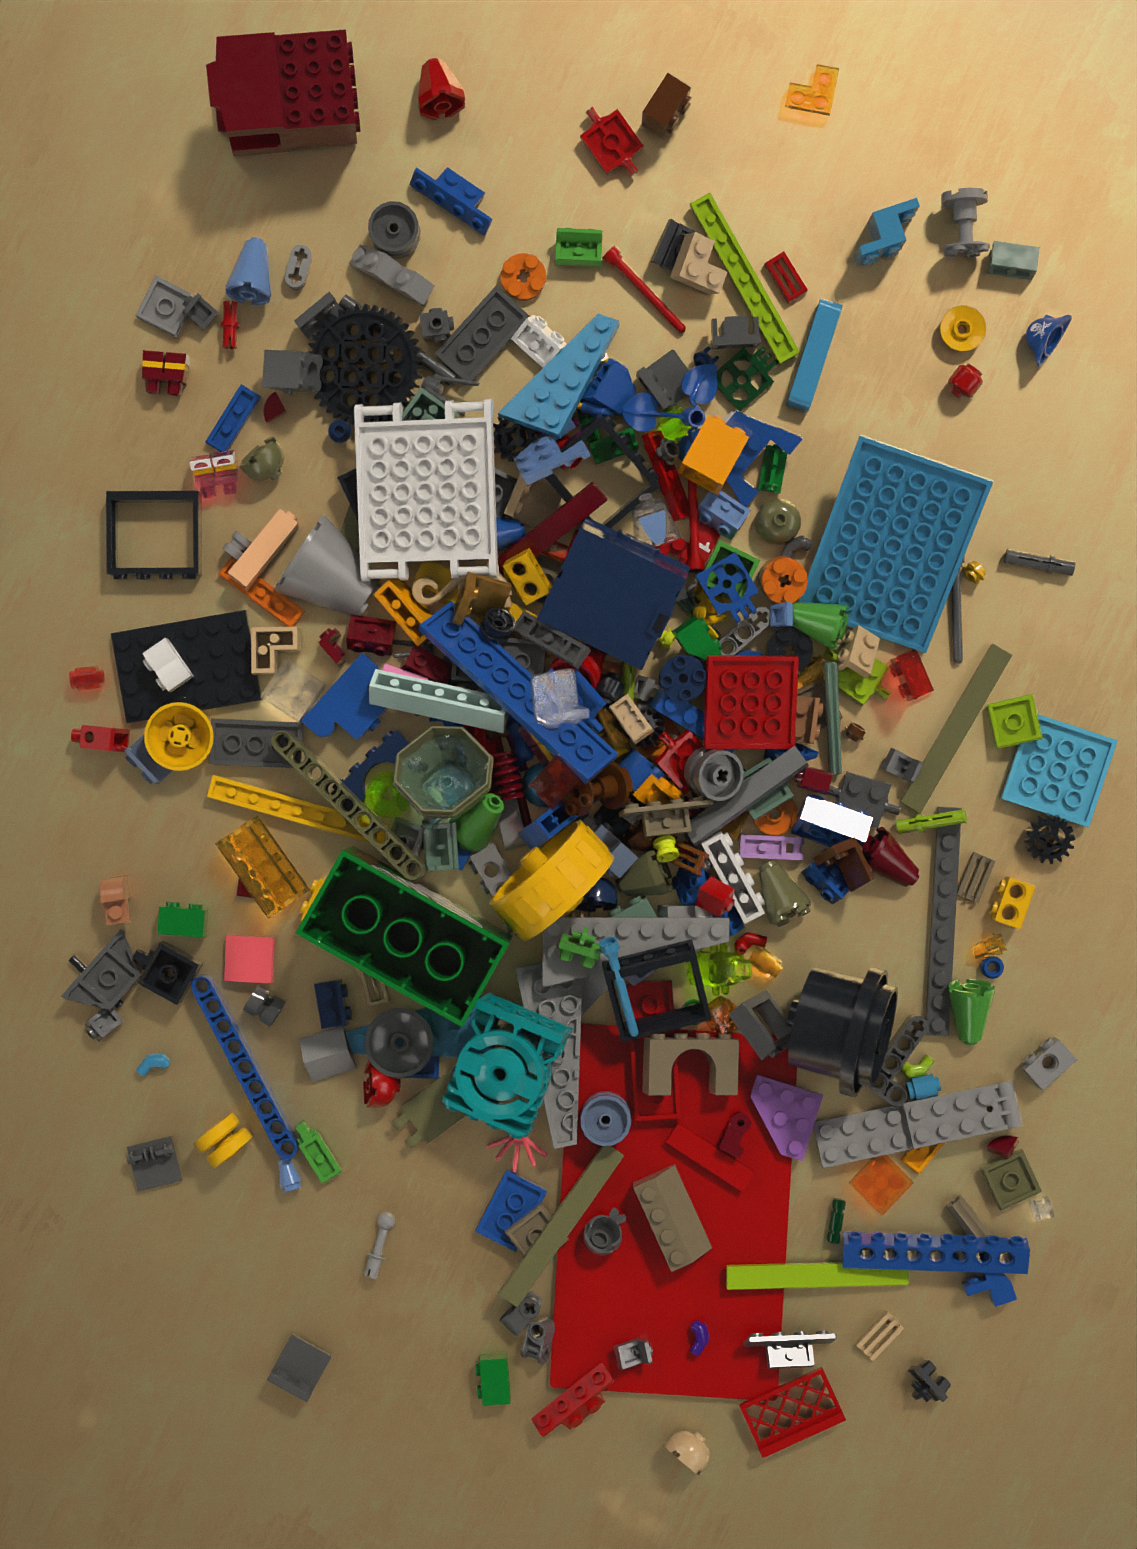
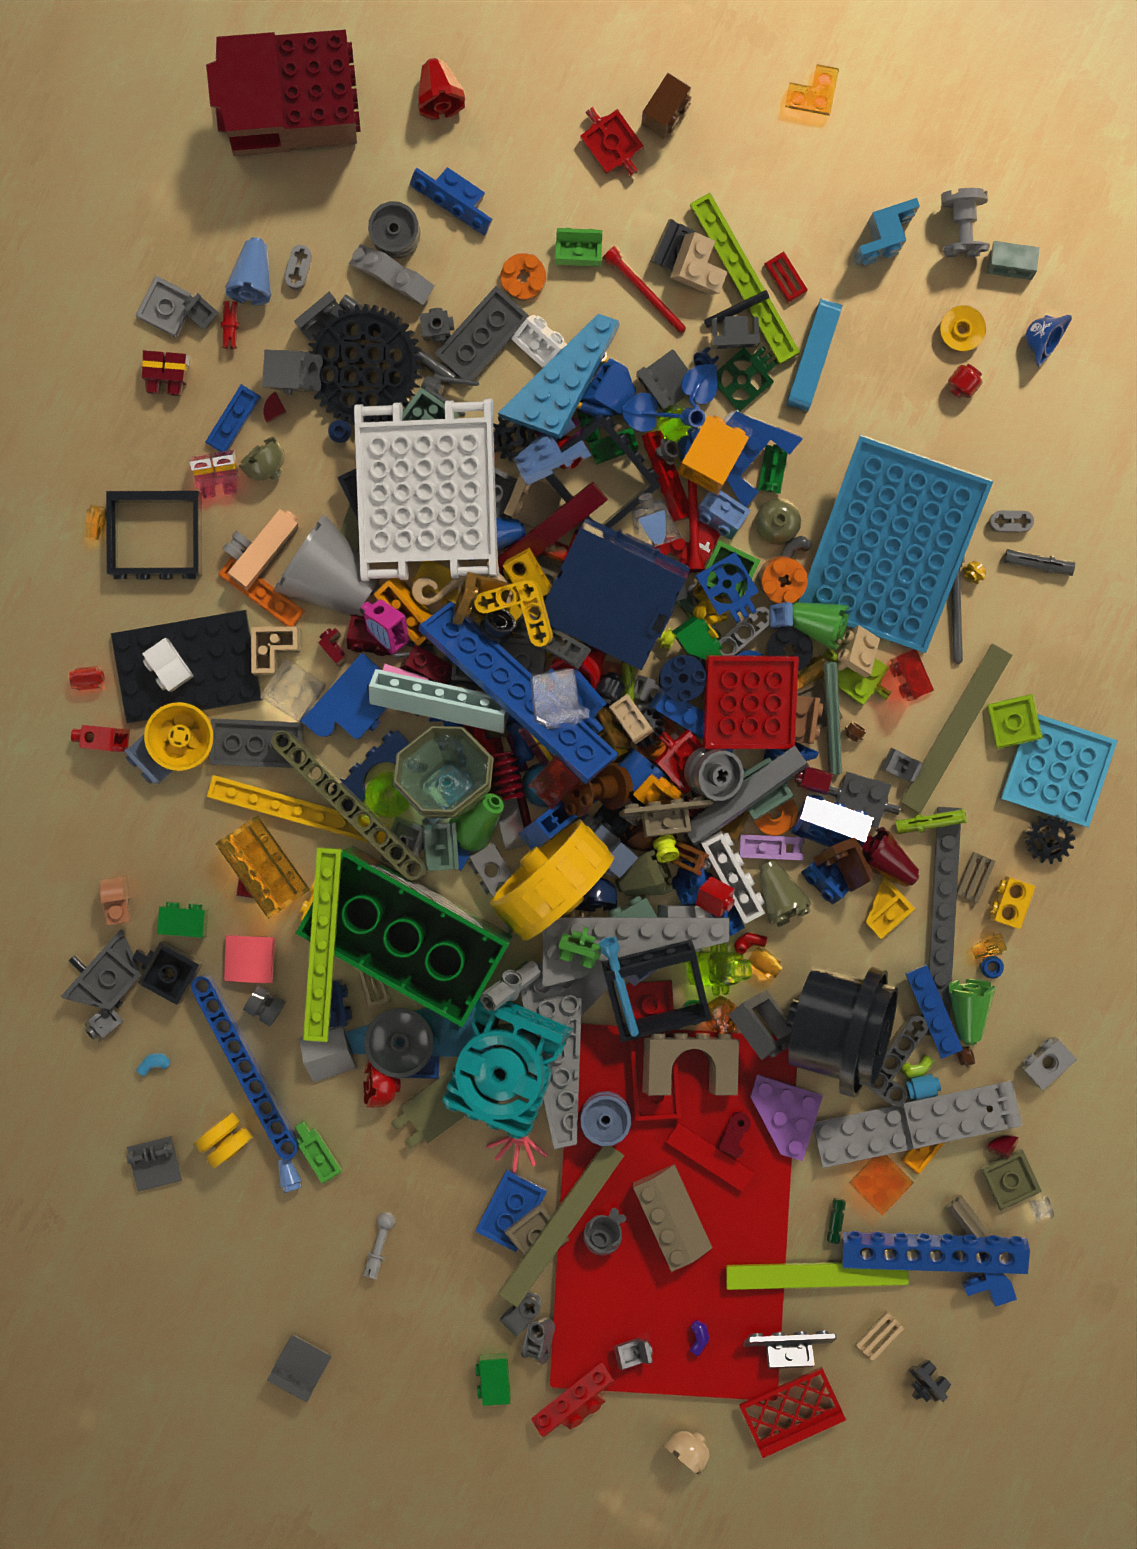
(95, 521): none -> clear yellow cone
(322, 944): none -> lime plate
(386, 625): none -> dark pink torso
(510, 985): none -> light grey piece
(526, 604): none -> yellow beam
(739, 307): none -> black bar
(888, 909): none -> yellow wing
(933, 1011): none -> blue plate
(966, 1057): none -> reddish brown plate
(1011, 516): none -> light grey beam

